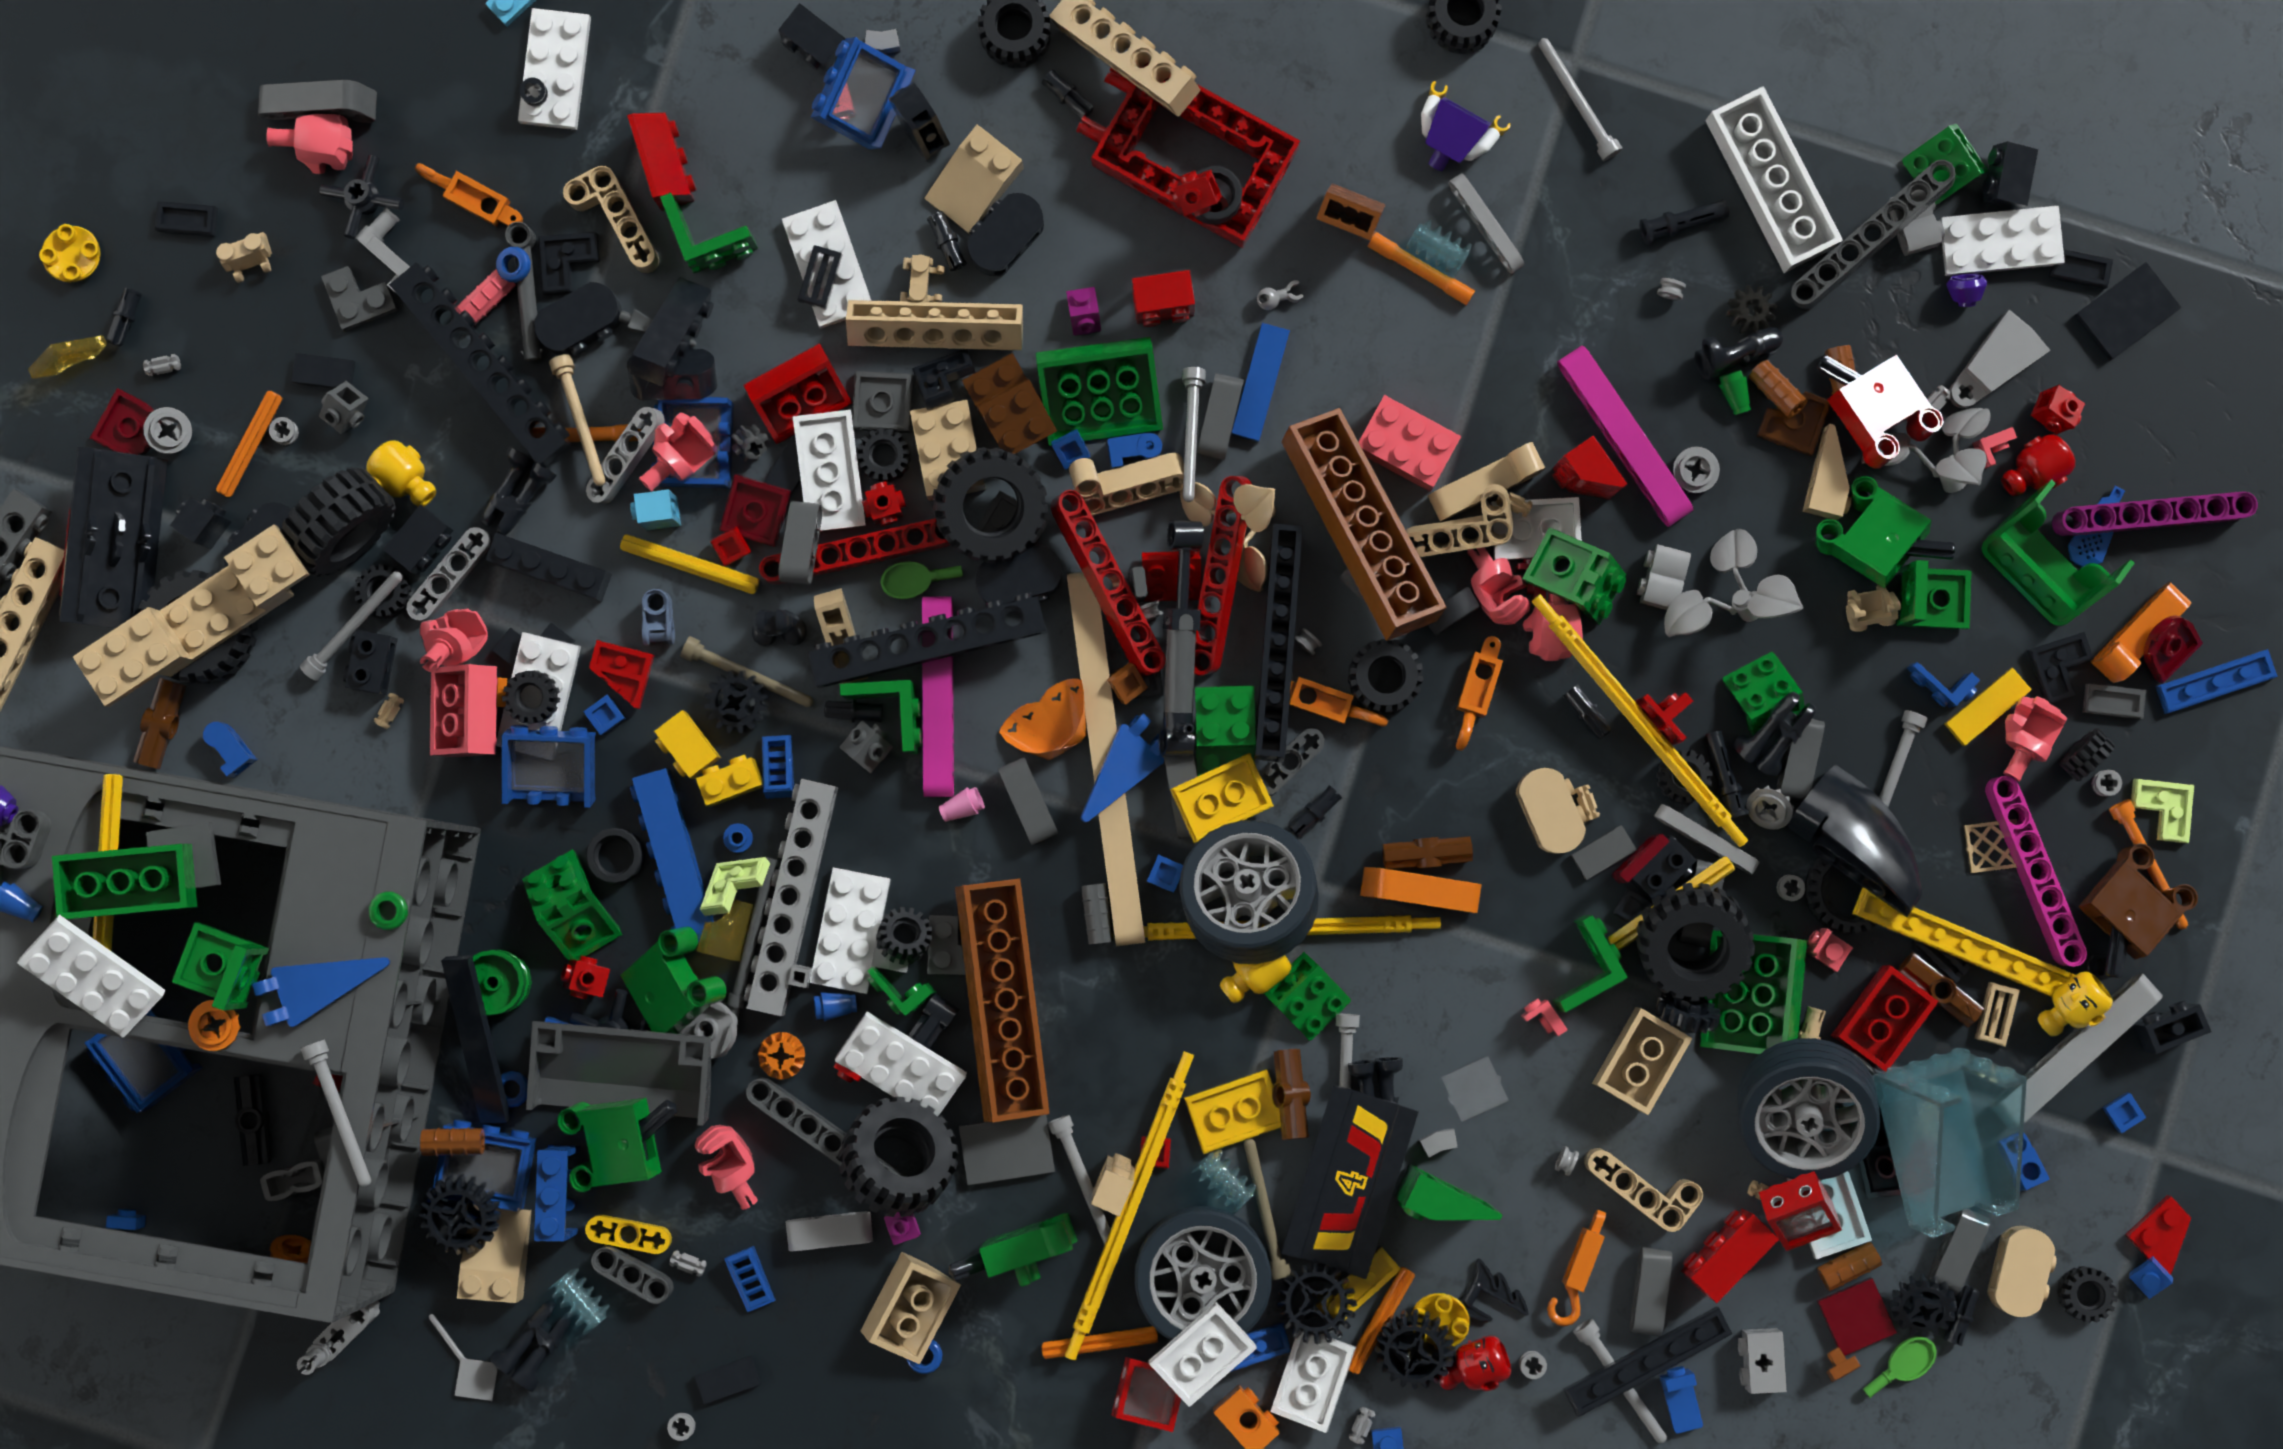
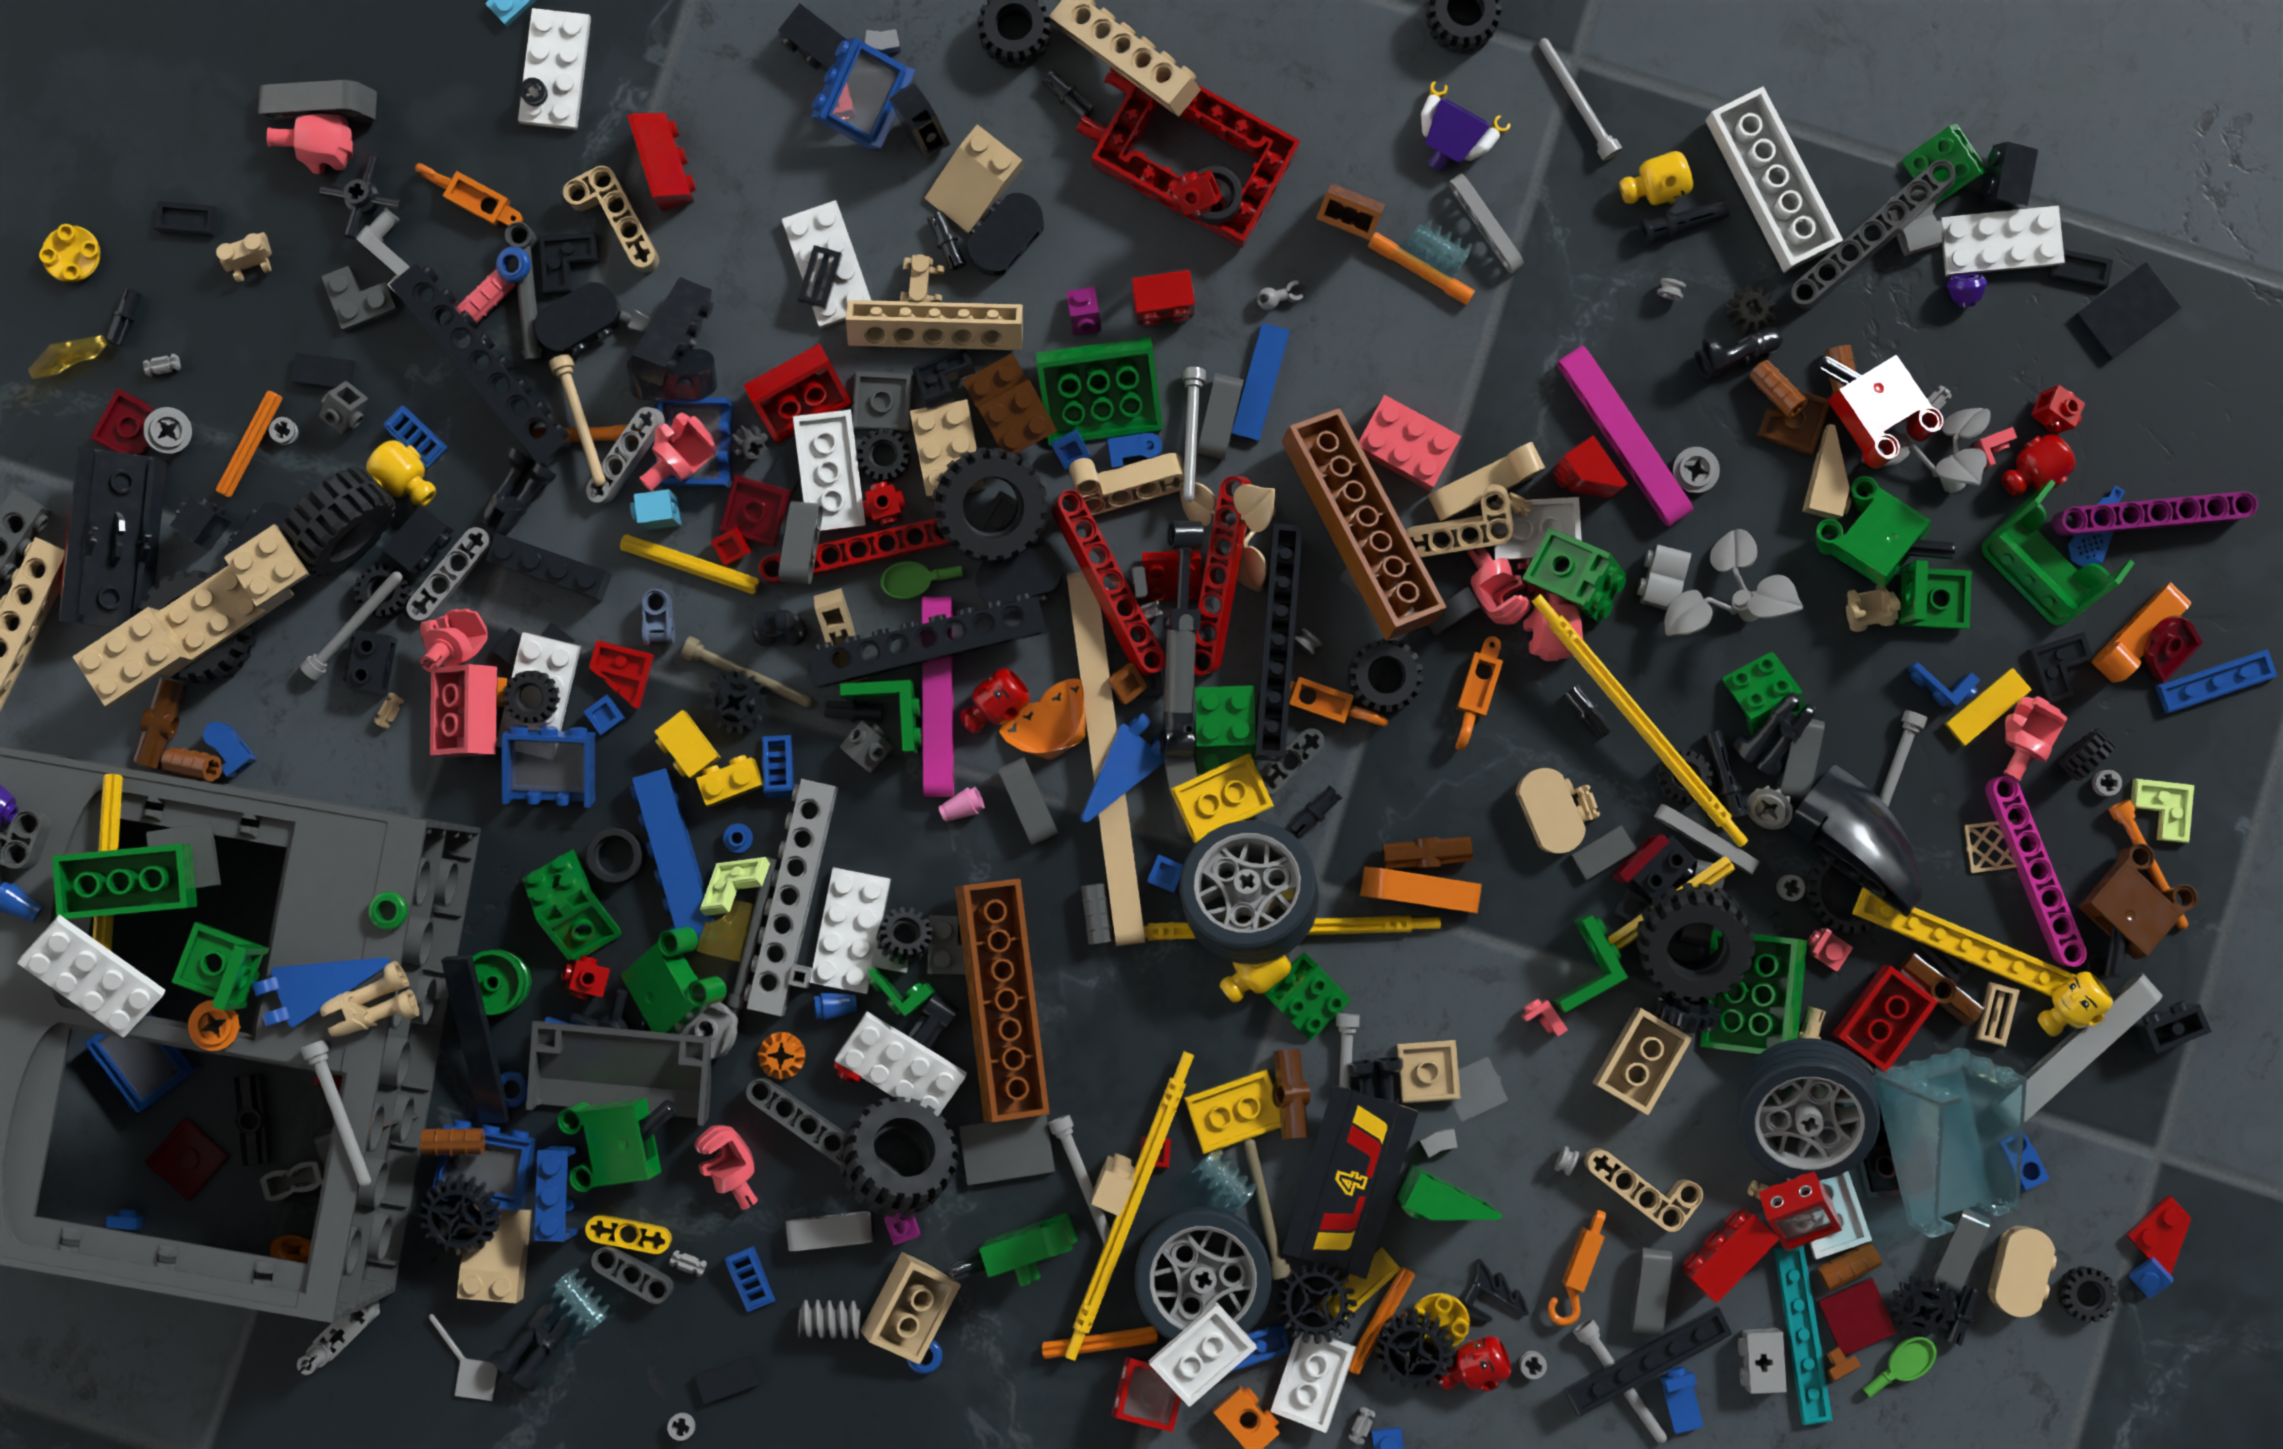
(187, 1159): none -> dark red tile
(191, 764): none -> dark orange axle
(361, 1017): none -> tan piece
(398, 418): none -> blue slope
(712, 252): green bracket -> none
(829, 1319): none -> light grey piece
(996, 700): none -> red piece
(1429, 1071): none -> tan tile
(1659, 180): none -> yellow piece
(1664, 712): red bracket -> none
(1735, 390): green cone -> none
(1802, 1335): none -> teal tile
(2002, 355): light grey piece -> none
(2114, 701): dark grey tile -> none
(2124, 1112): blue plate -> none

